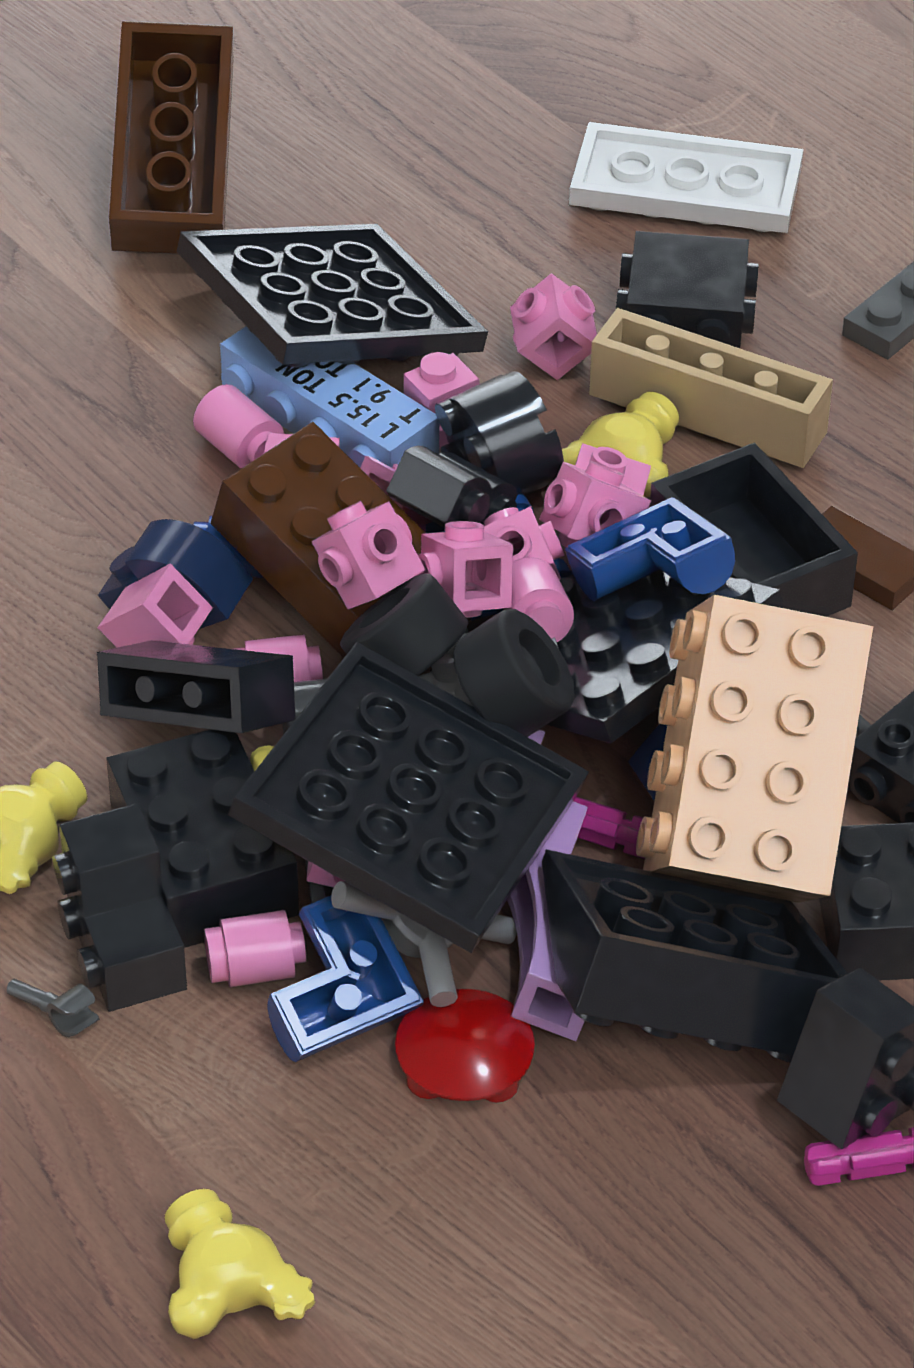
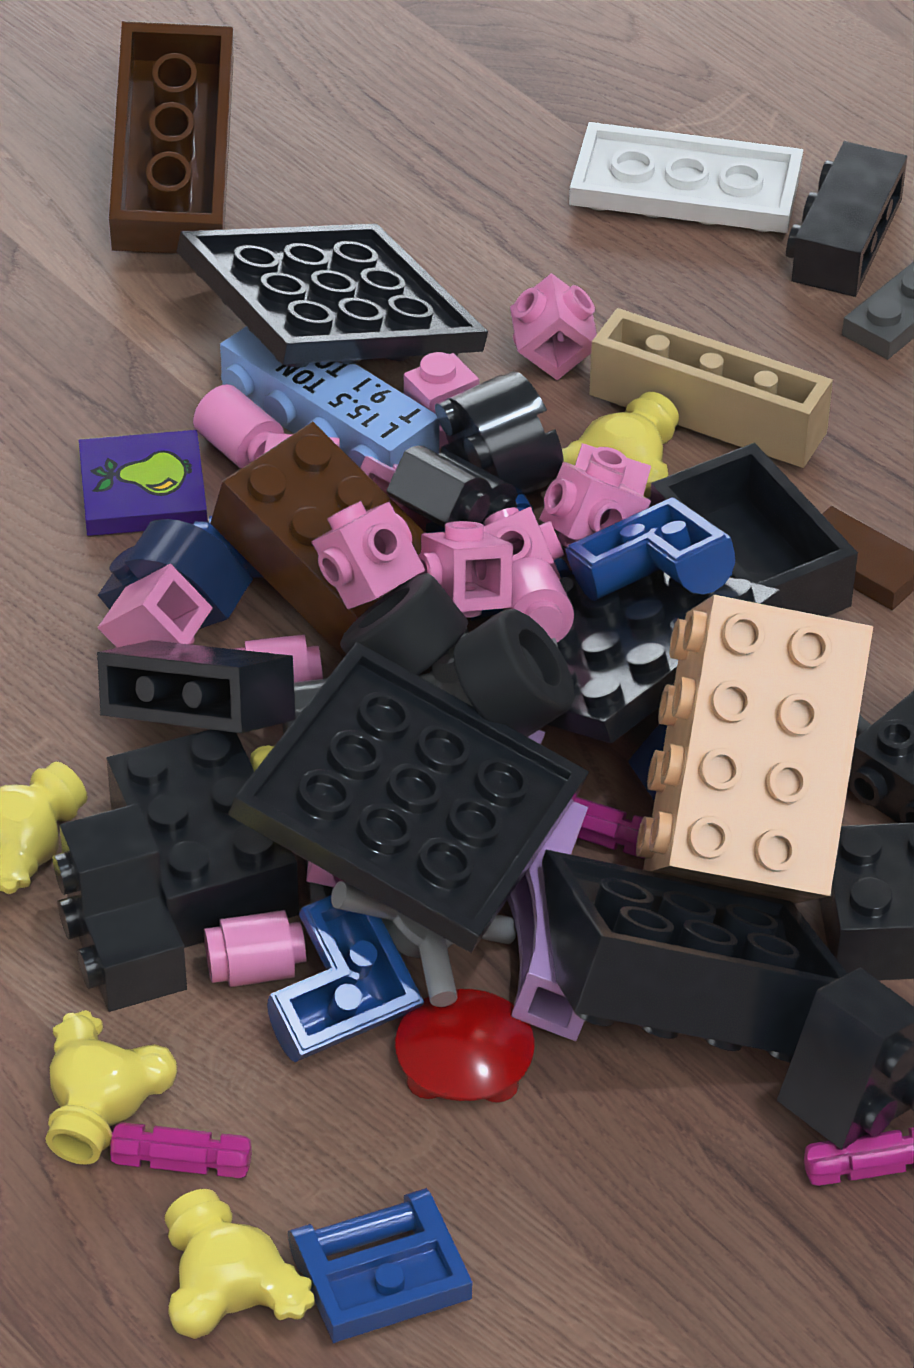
(67, 1012): dark grey hand -> none
(98, 1086): none -> light yellow animal
(141, 481): none -> dark purple tile
(180, 1150): none -> dark pink axle
(383, 1281): none -> blue plate
(691, 284): black brick -> none
(847, 218): none -> black brick

